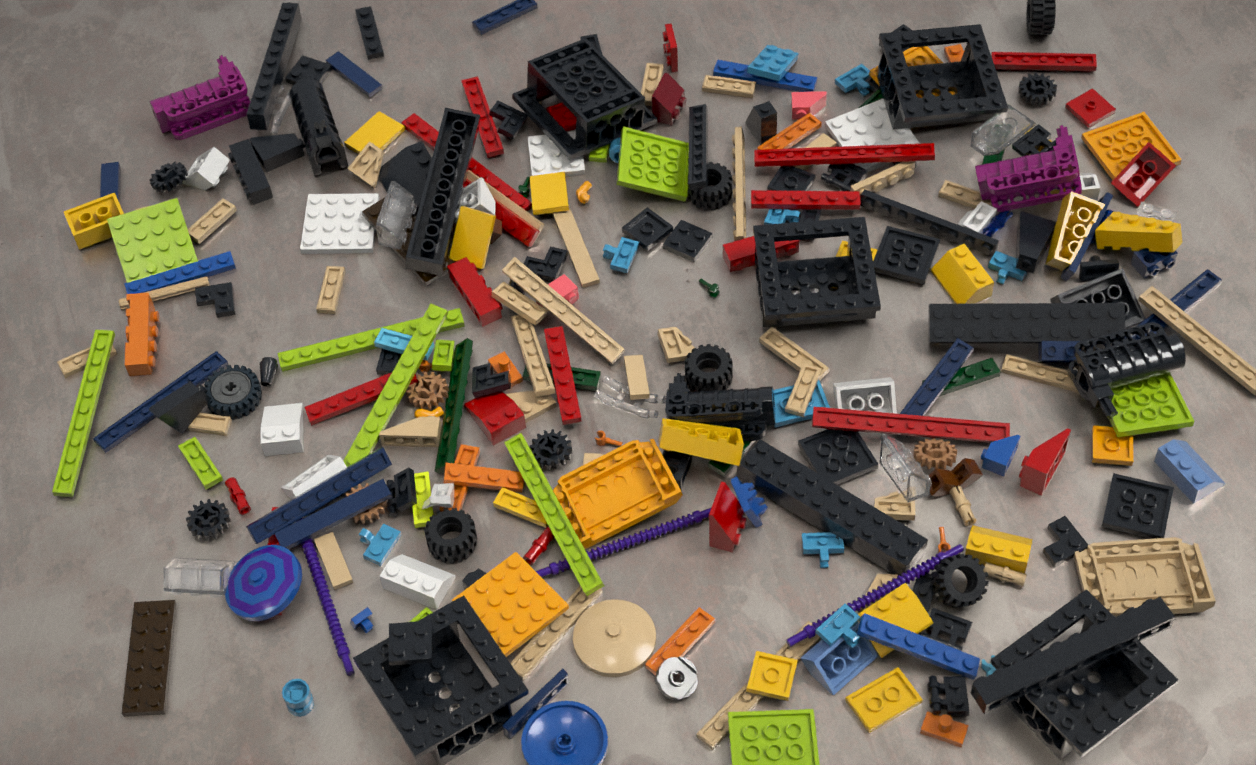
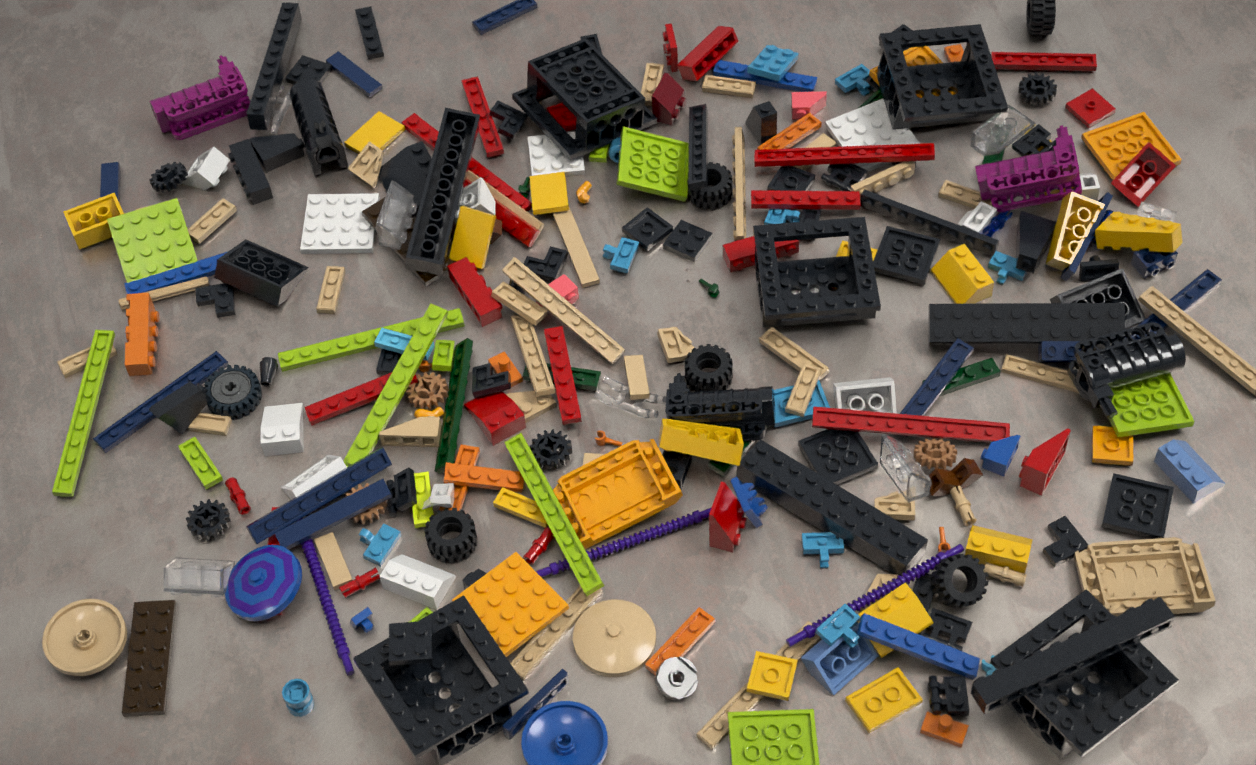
(84, 637): none -> tan dish
(260, 272): none -> black slope
(360, 582): none -> red pin
(707, 53): none -> red brick

